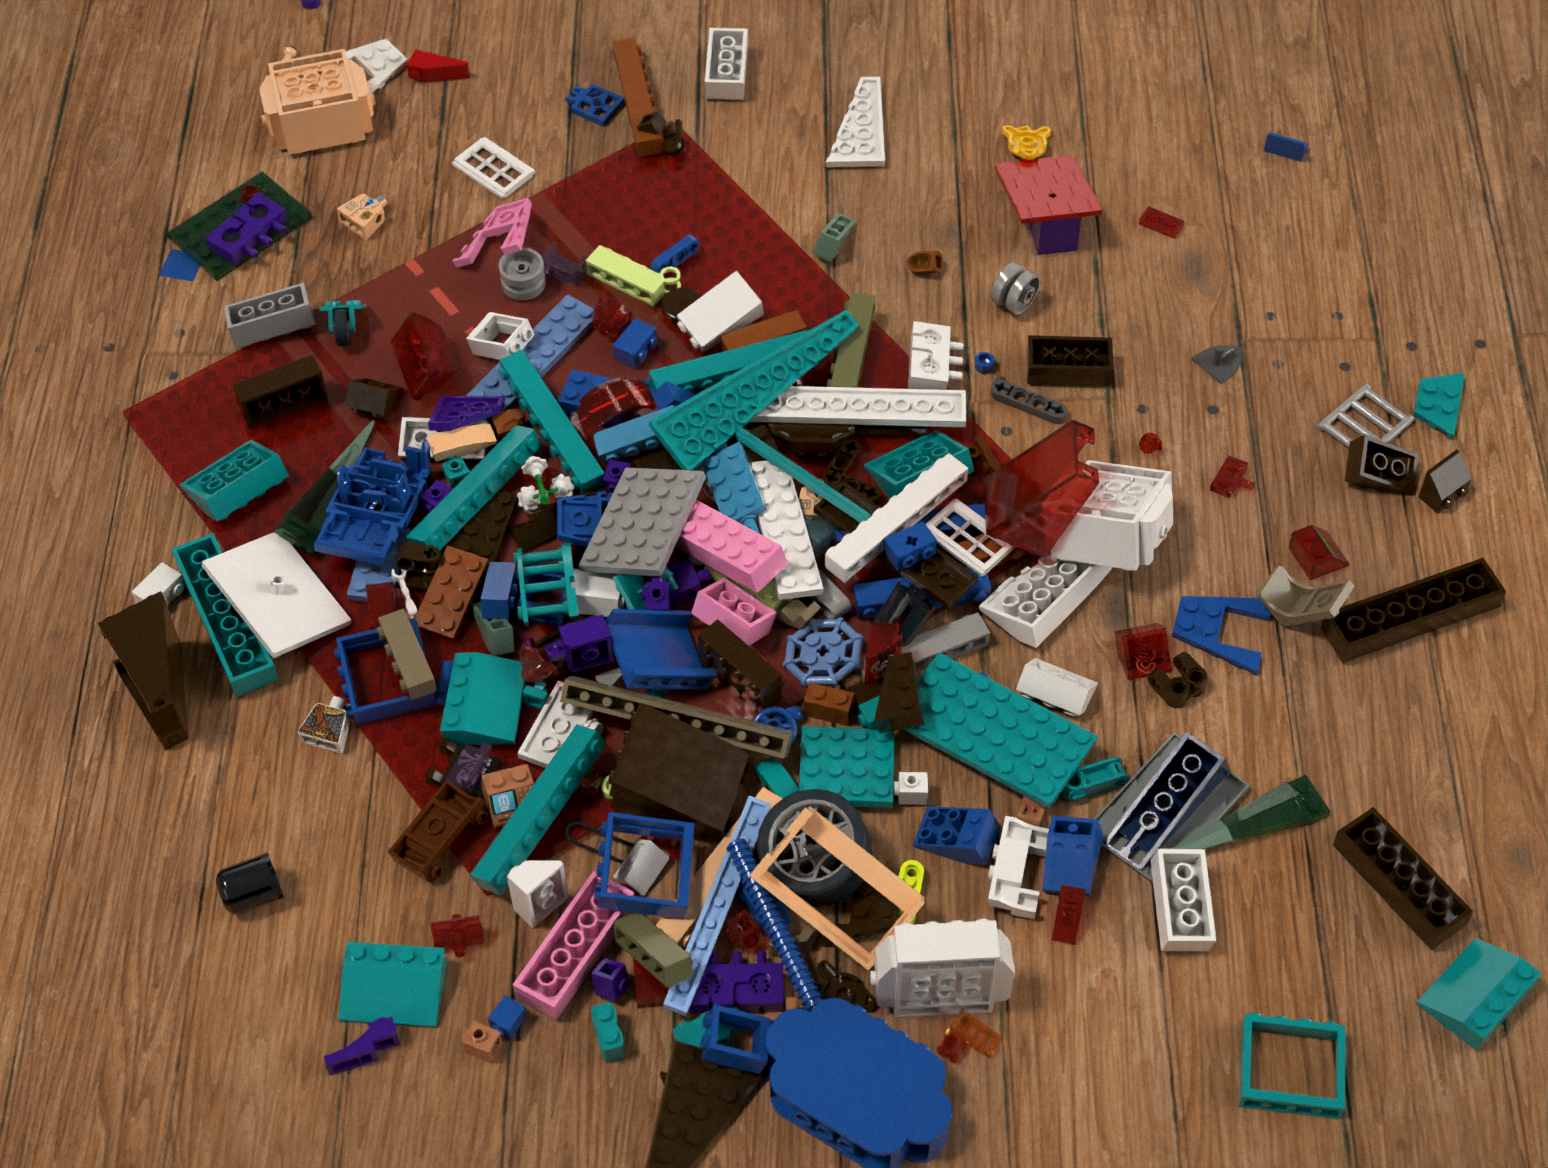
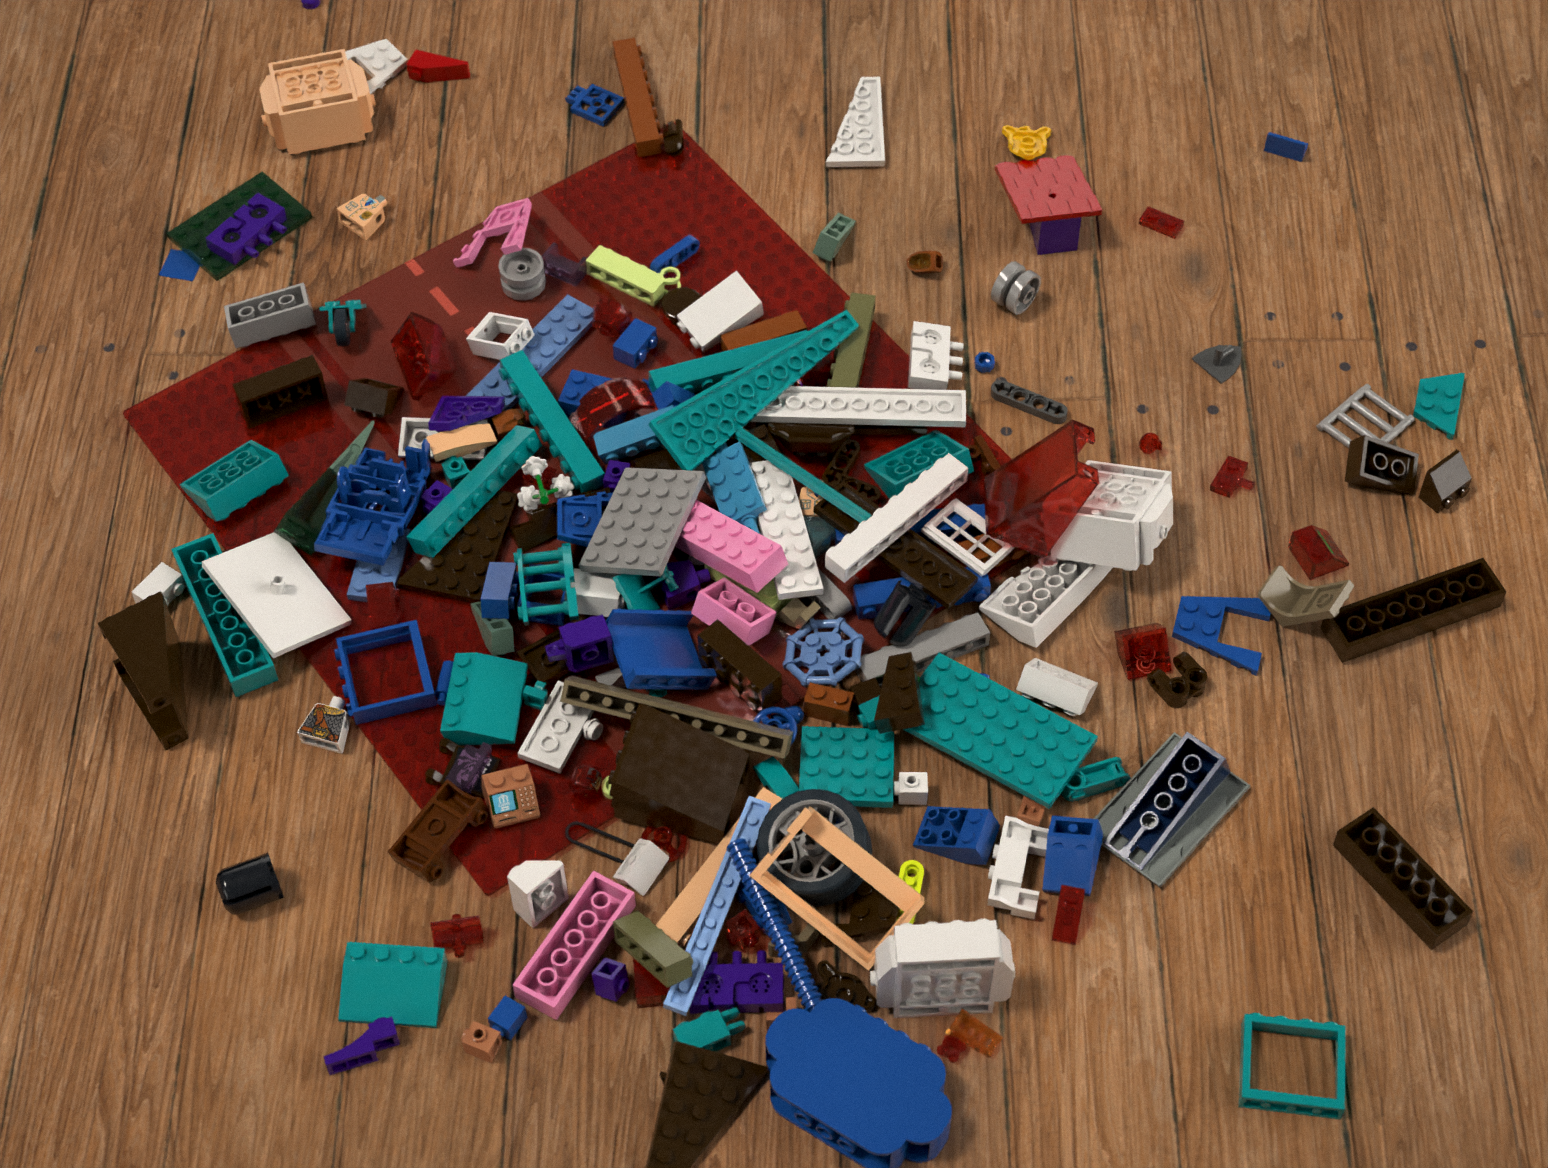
(248, 192): clear red plate -> none
(289, 52): light nougat piece -> none
(407, 655): dark tan brick -> none
(410, 607): white piece -> none
(417, 556): dark brown piece -> none
(451, 593): dark orange plate -> none
(497, 152): white piece -> none
(534, 663): clear red hair -> none
(539, 808): teal brick -> none
(608, 1033): teal brick -> none
(647, 827): blue window -> none
(652, 123): dark brown slope -> none
(656, 594): dark purple brick -> none
(726, 63): white brick -> none
(732, 1057): blue window -> none
(882, 643): clear red slope -> none
(910, 546): blue brick -> none
(1069, 360): dark brown brick -> none
(1183, 900): white brick -> none
(1280, 809): clear green plate -> none
(1479, 991): teal slope -> none

